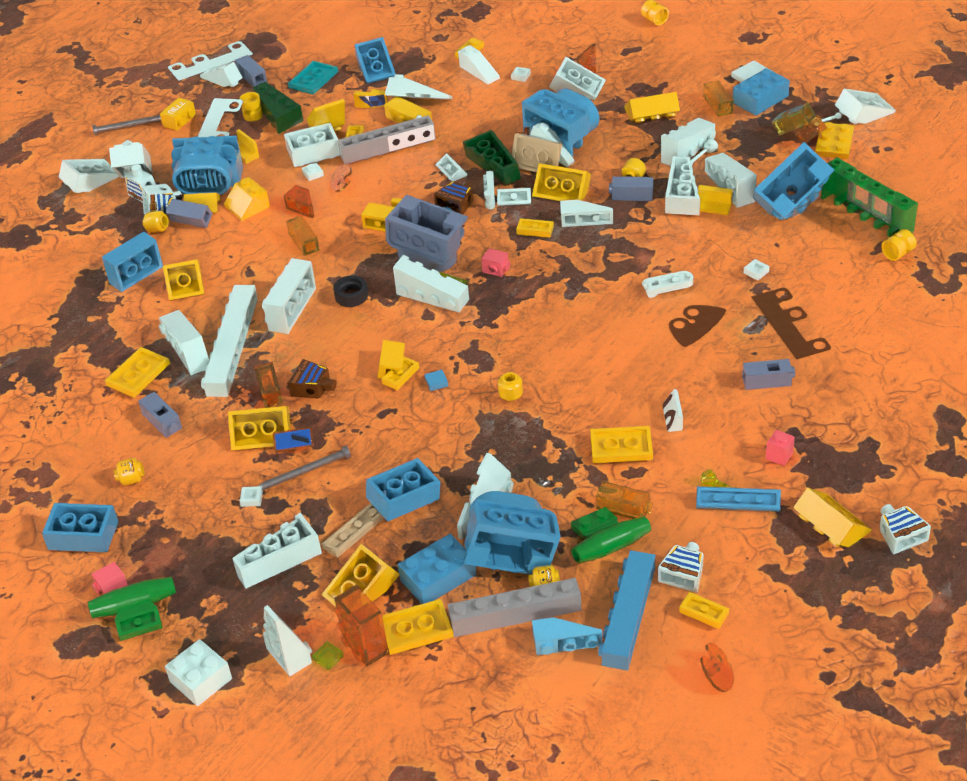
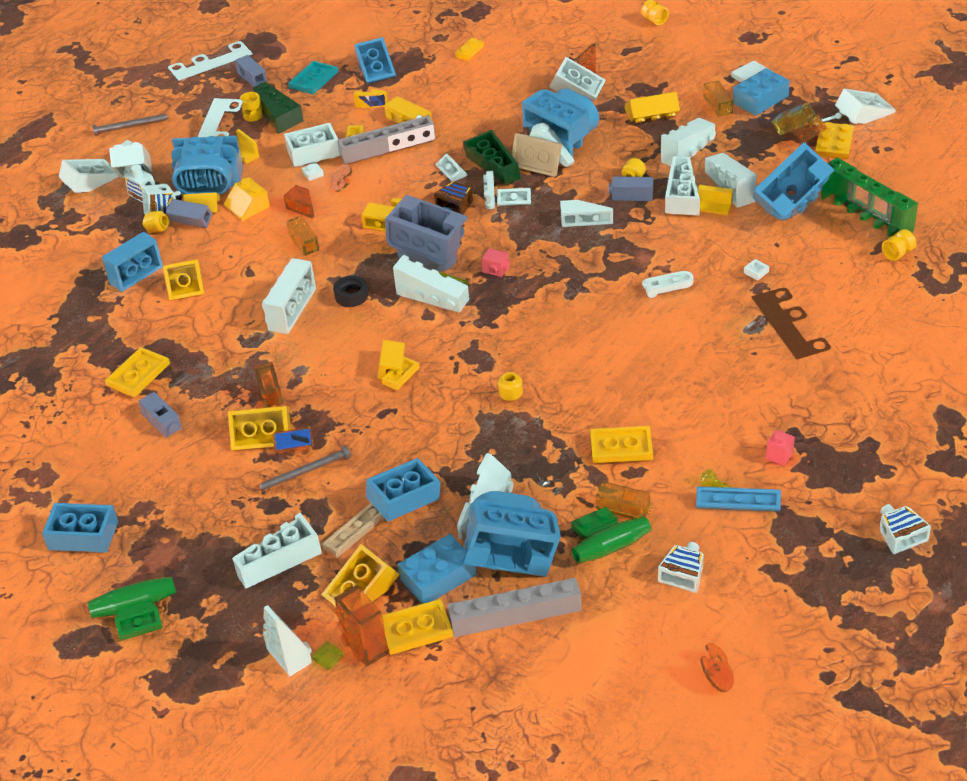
(108, 579): coral brick -> none
(129, 471): yellow head -> none
(177, 114): yellow brick -> none
(185, 341): light aqua wedge -> none
(198, 672): light aqua brick -> none
(223, 75): light aqua slope -> none
(230, 341): light aqua brick -> none
(251, 496): light aqua tile -> none
(310, 380): reddish brown torso -> none
(328, 113): yellow slope -> none
(405, 87): light aqua wedge -> none
(436, 380): dark azure tile -> none
(476, 64): light aqua slope -> none
(520, 74): light aqua tile -> none
(535, 227): yellow plate -> none
(543, 575): yellow head -> none
(559, 635): medium azure slope -> none
(560, 183): yellow slope -> none
(628, 610): dark azure brick -> none
(673, 412): light aqua slope -> none
(704, 322): reddish brown piece -> none
(704, 610): yellow plate -> none
(709, 146): light aqua hinge -> none
(767, 374): sand blue brick -> none
(830, 518): yellow slope -> none

